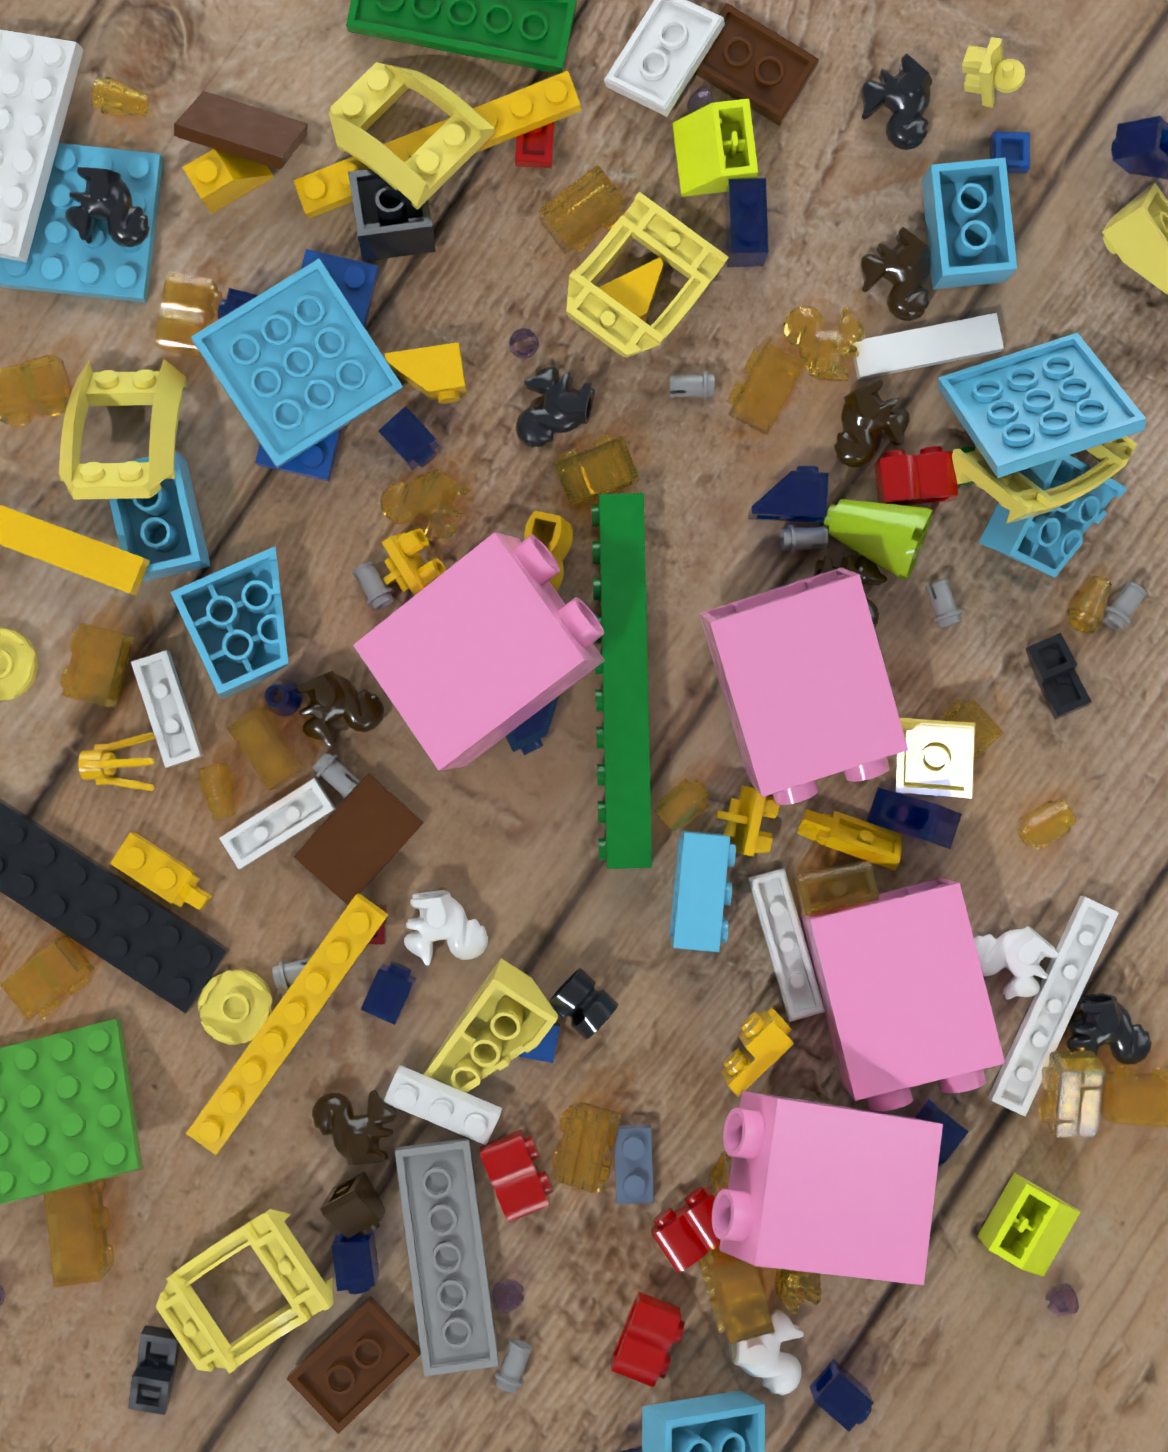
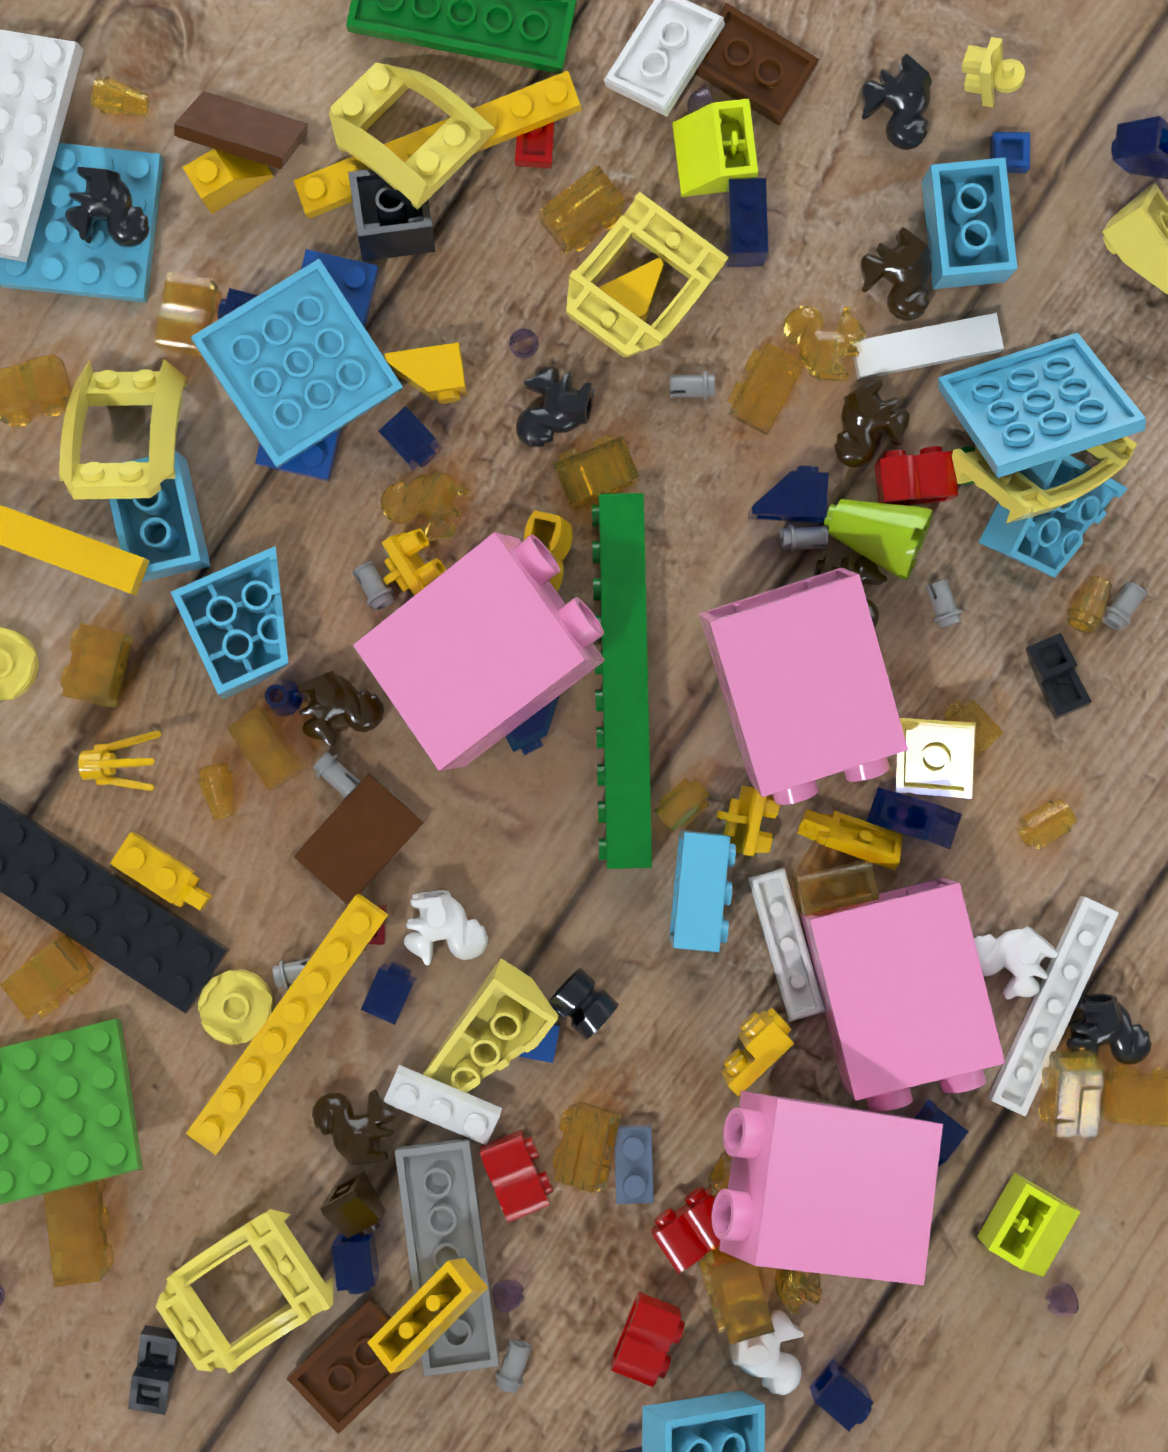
(167, 709): white plate -> none
(277, 823): white plate -> none
(427, 1315): none -> yellow brick

